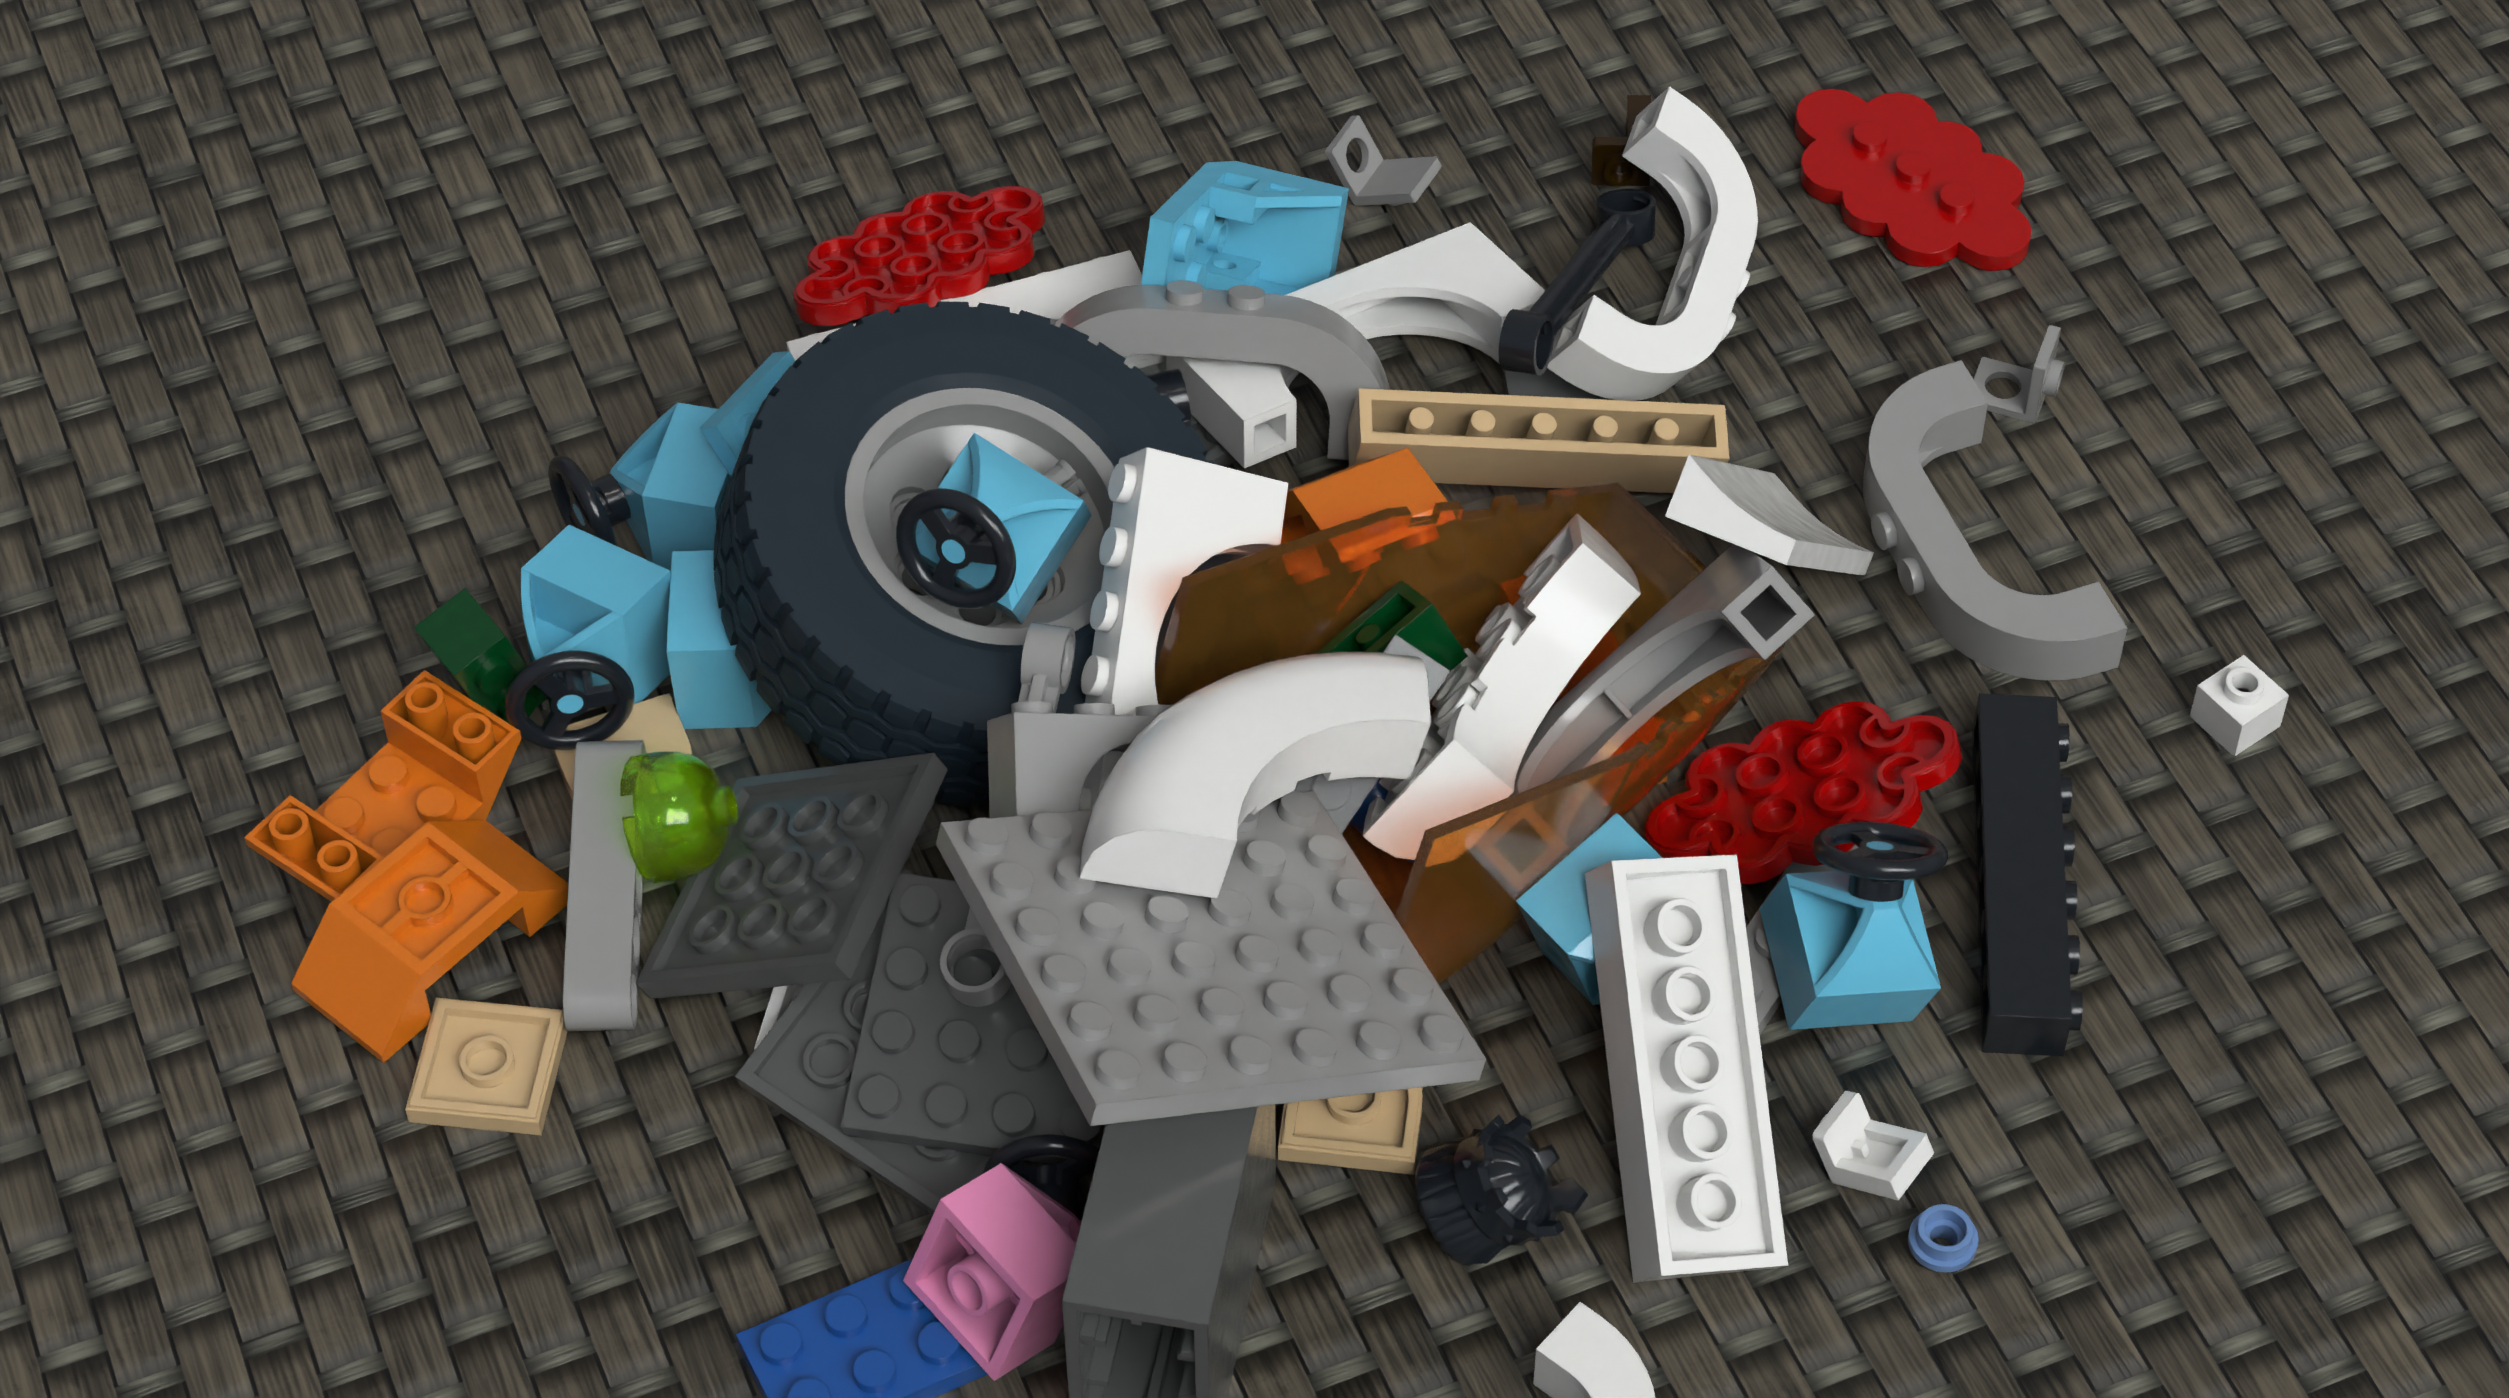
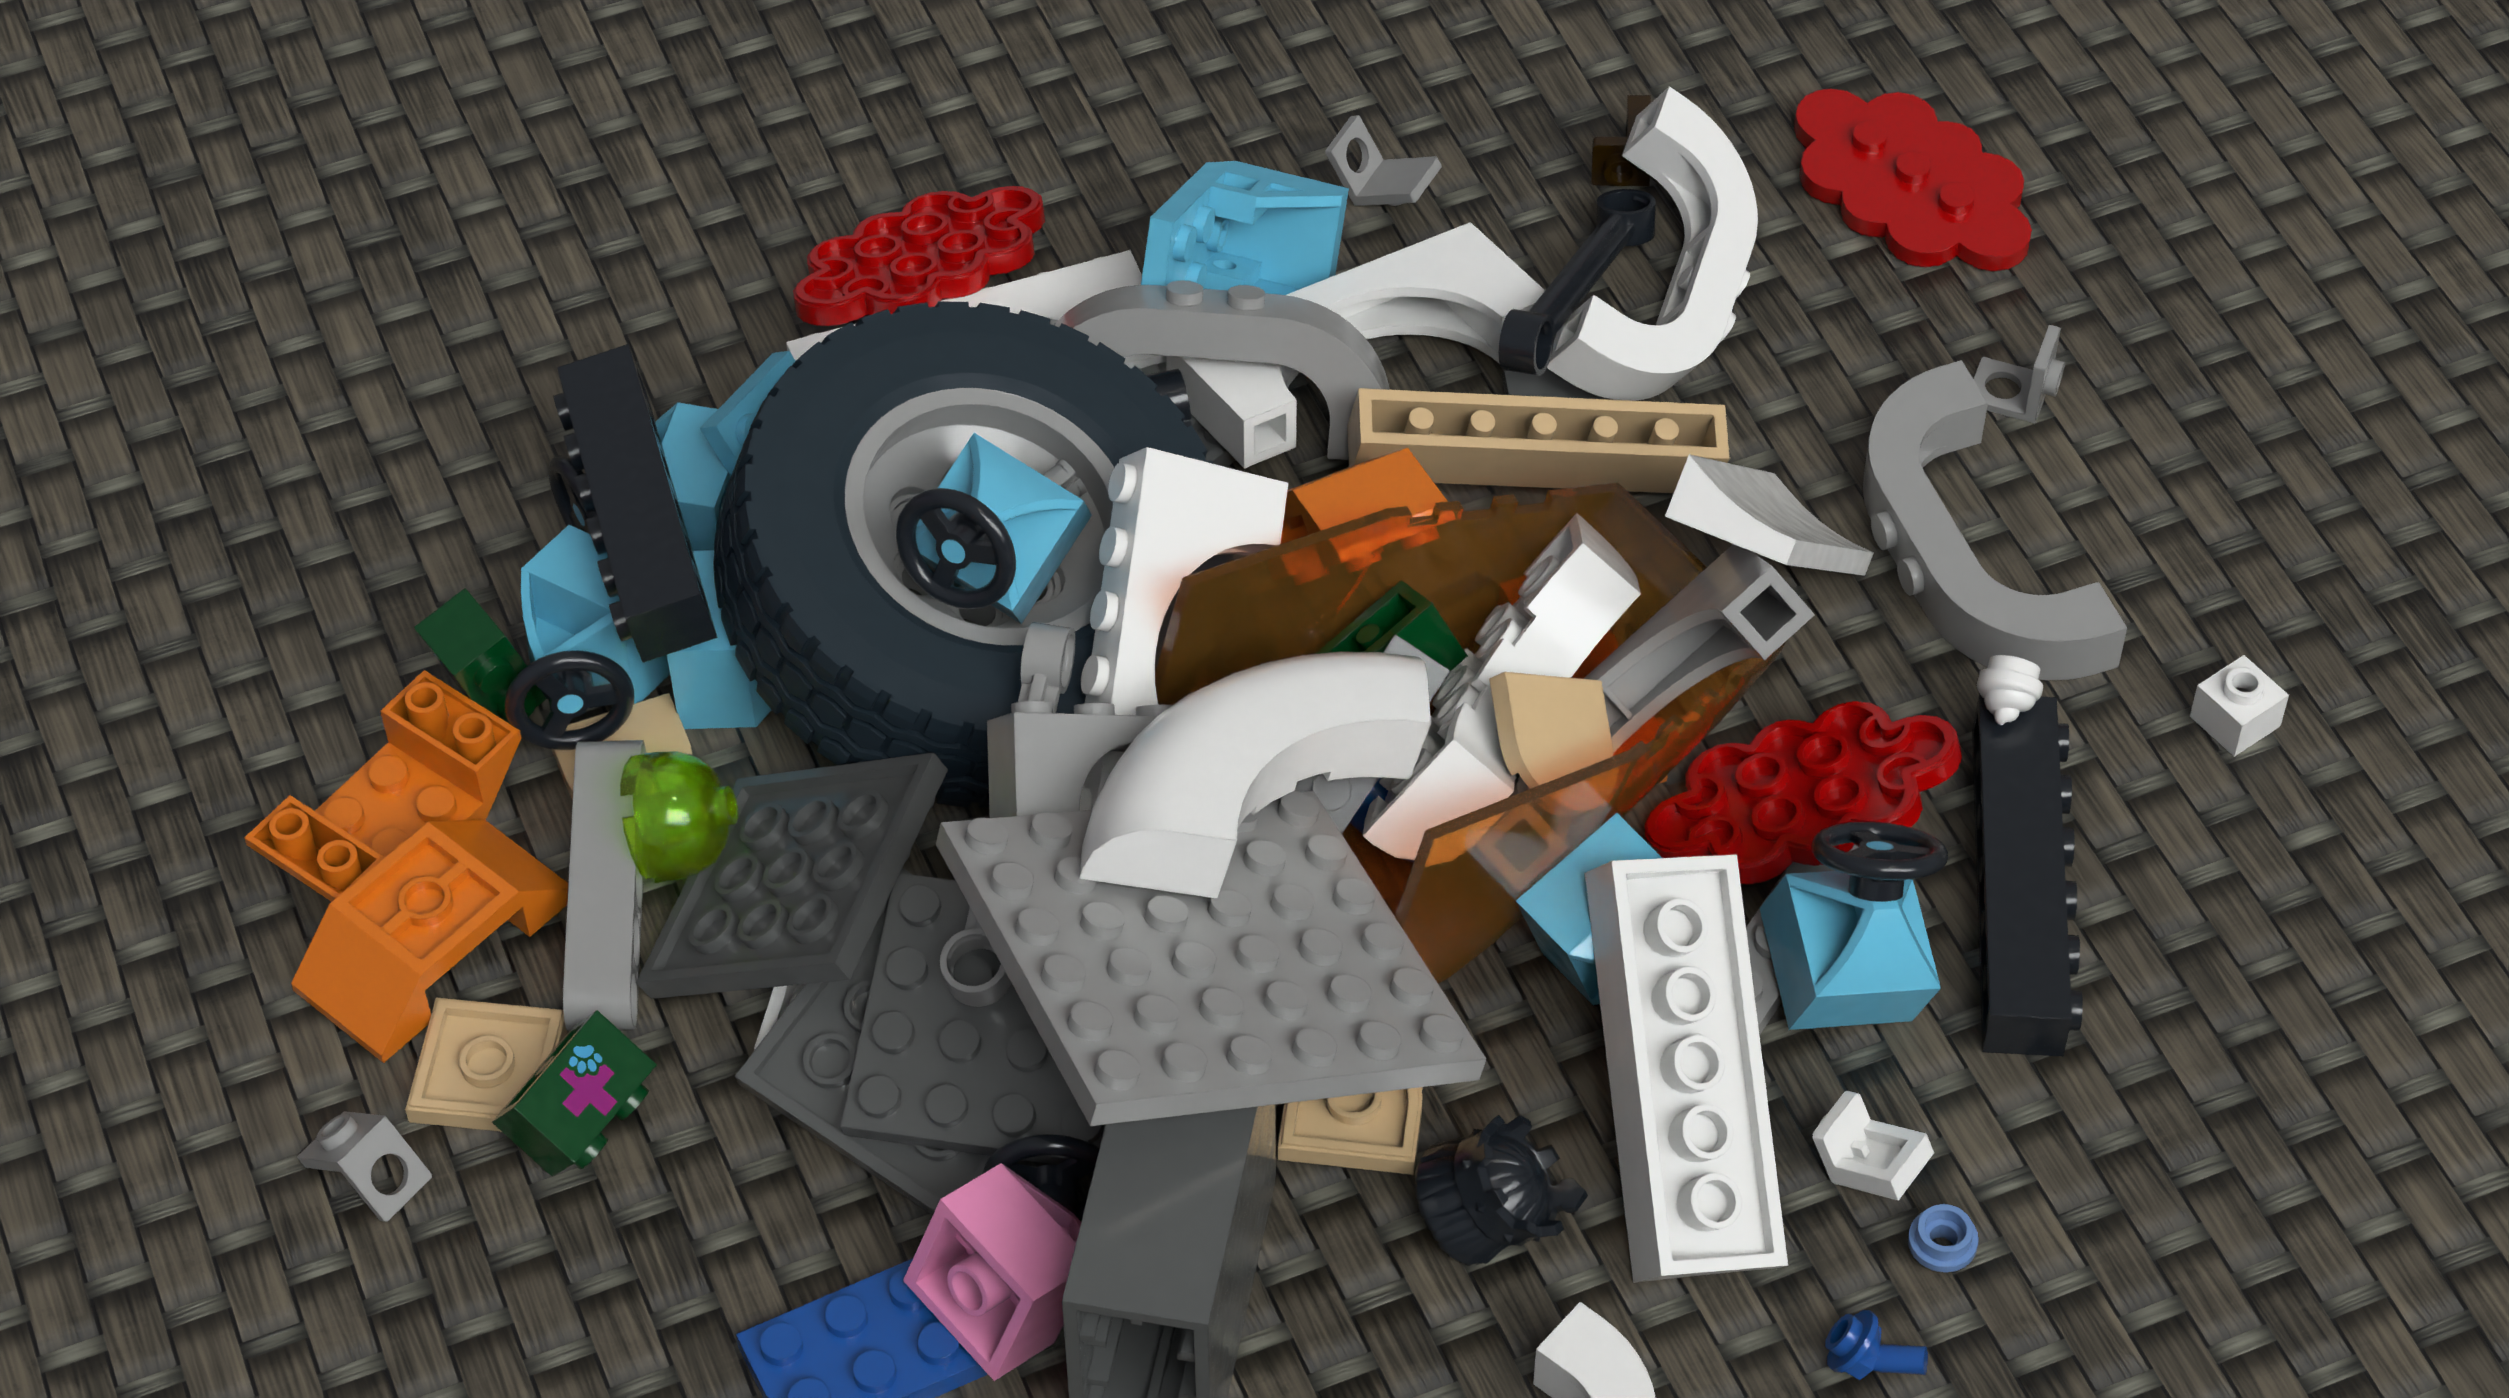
(353, 1145): none -> light grey bracket
(576, 1094): none -> dark green brick
(634, 504): none -> black brick
(1549, 724): none -> tan tile
(1857, 1349): none -> blue plate
(2009, 686): none -> white plate

